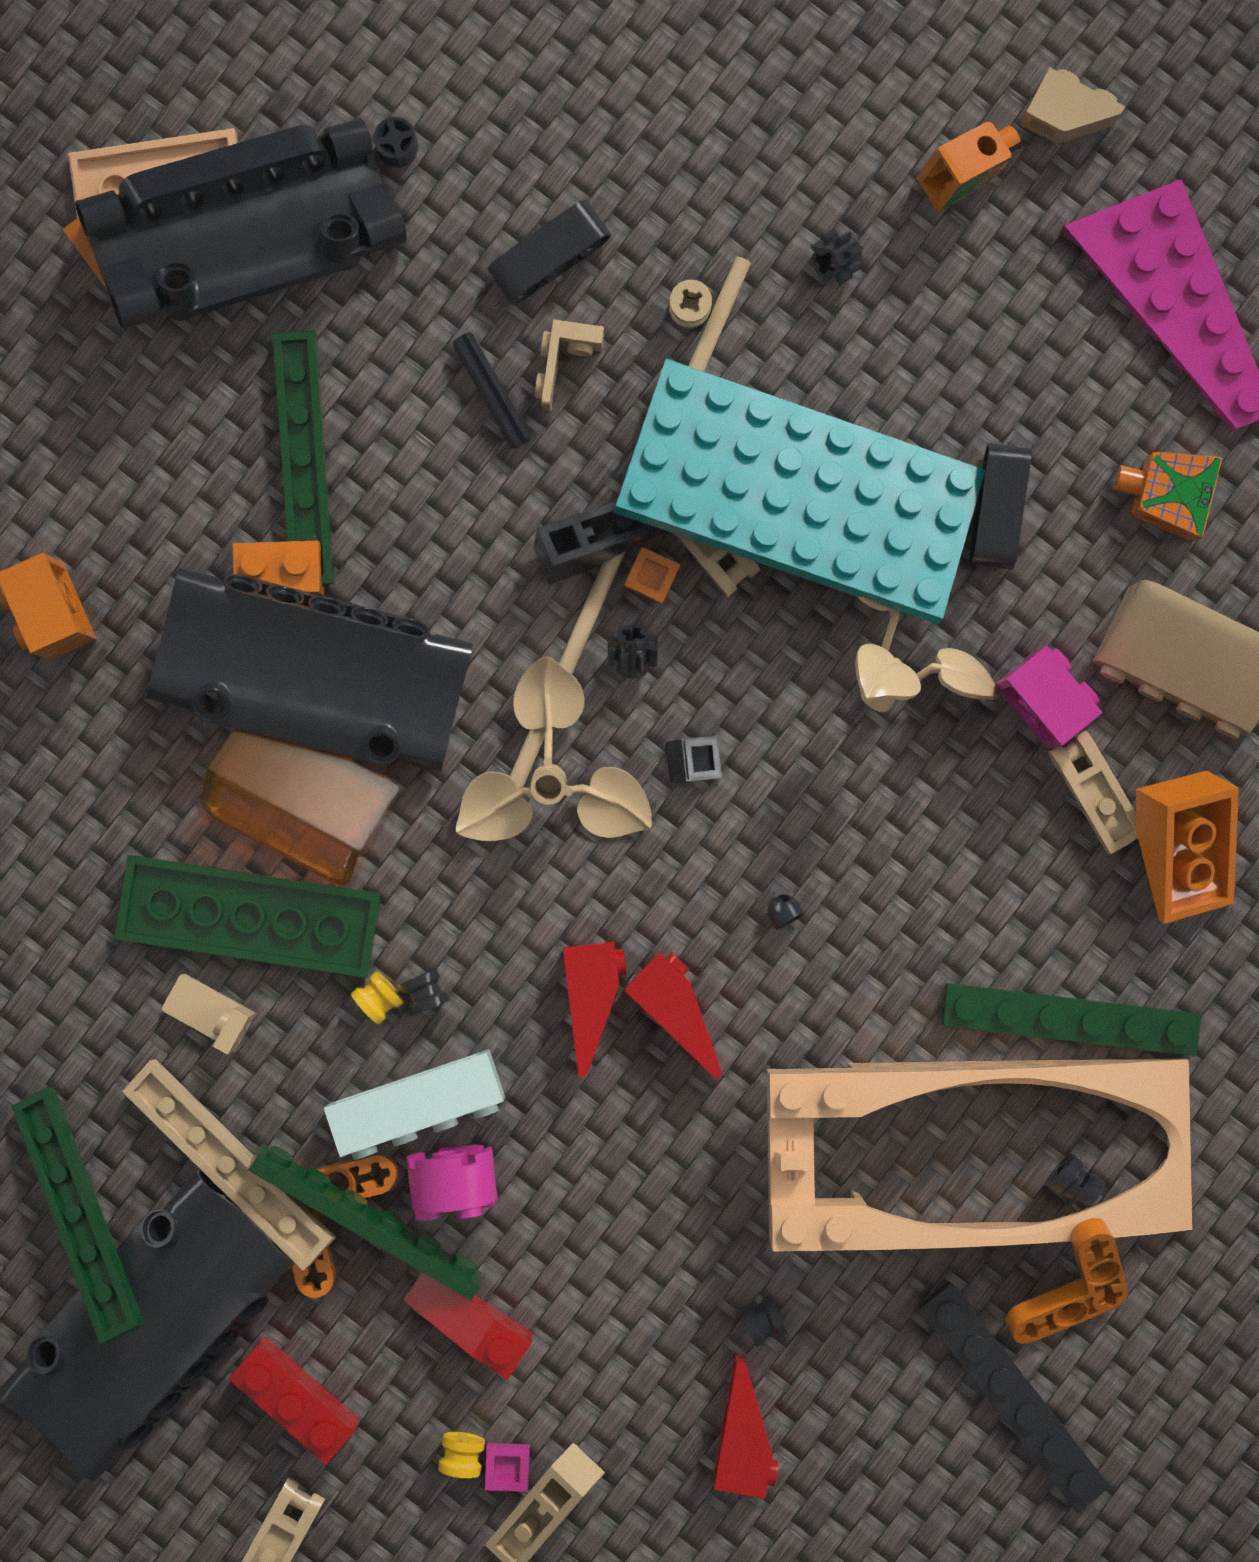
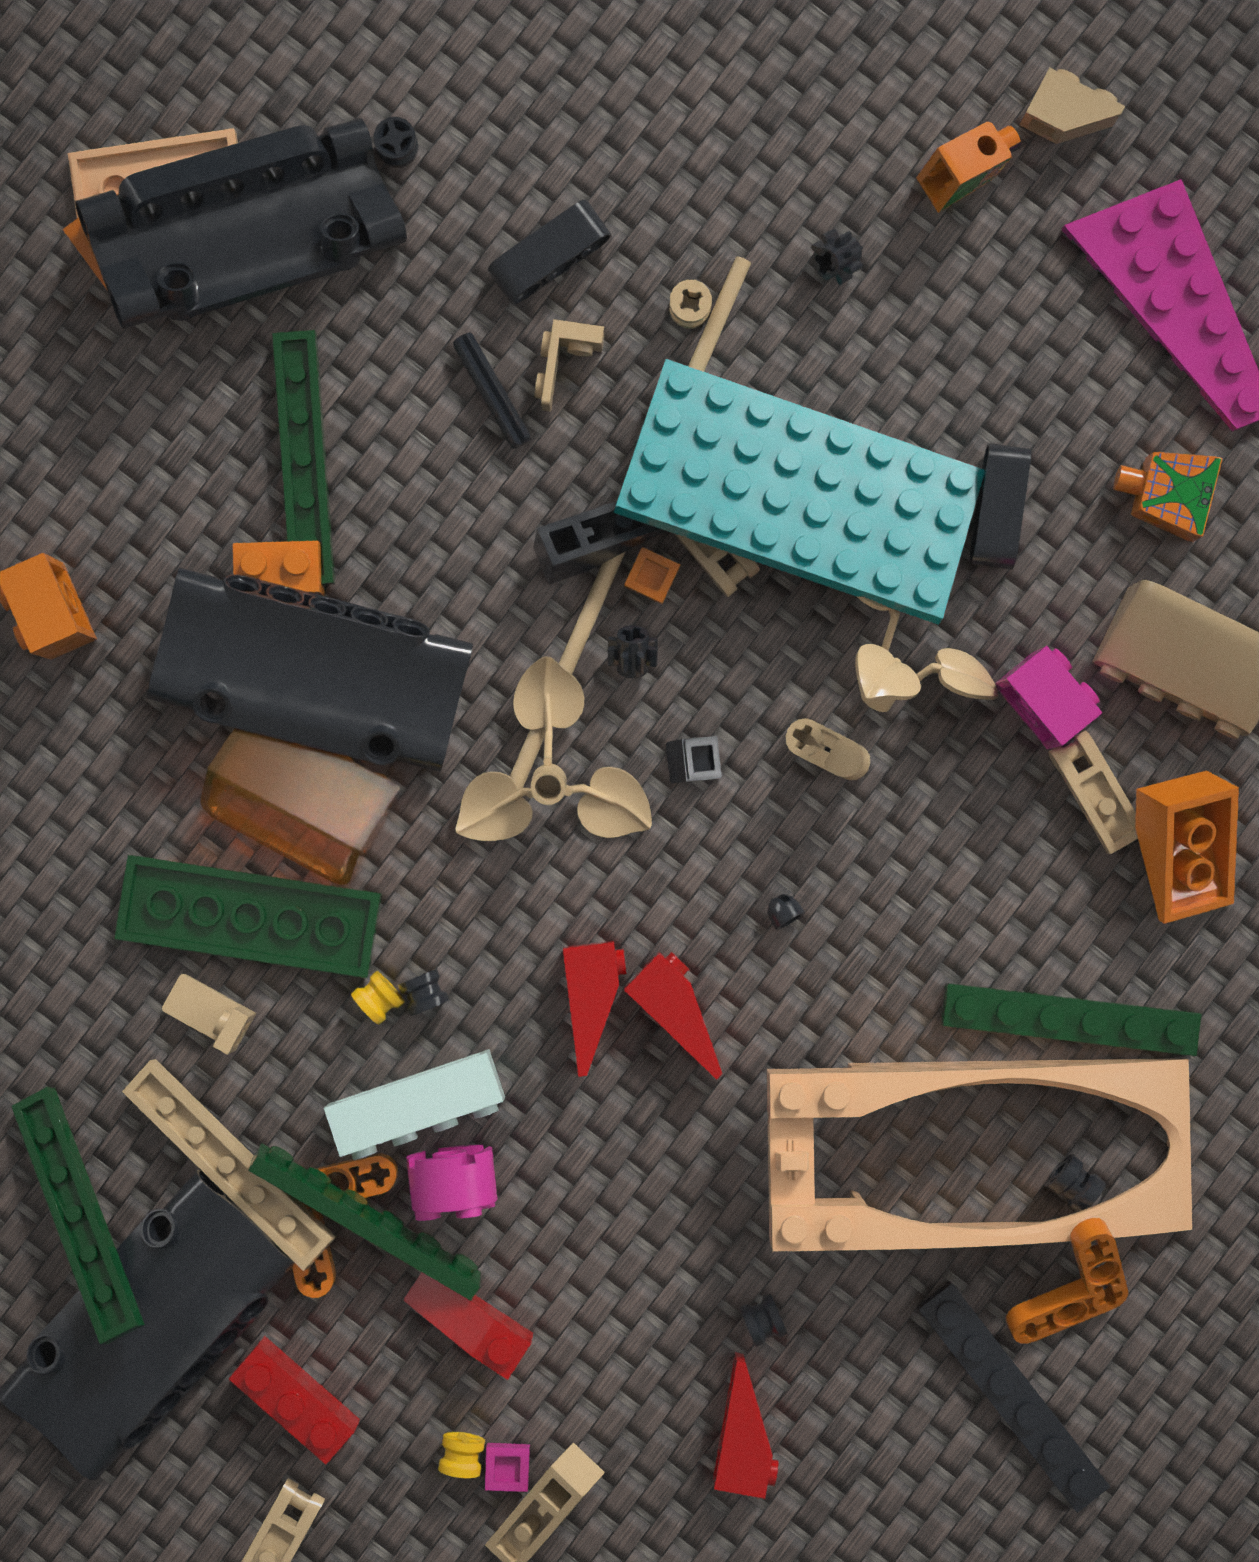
(809, 742): none -> tan piece

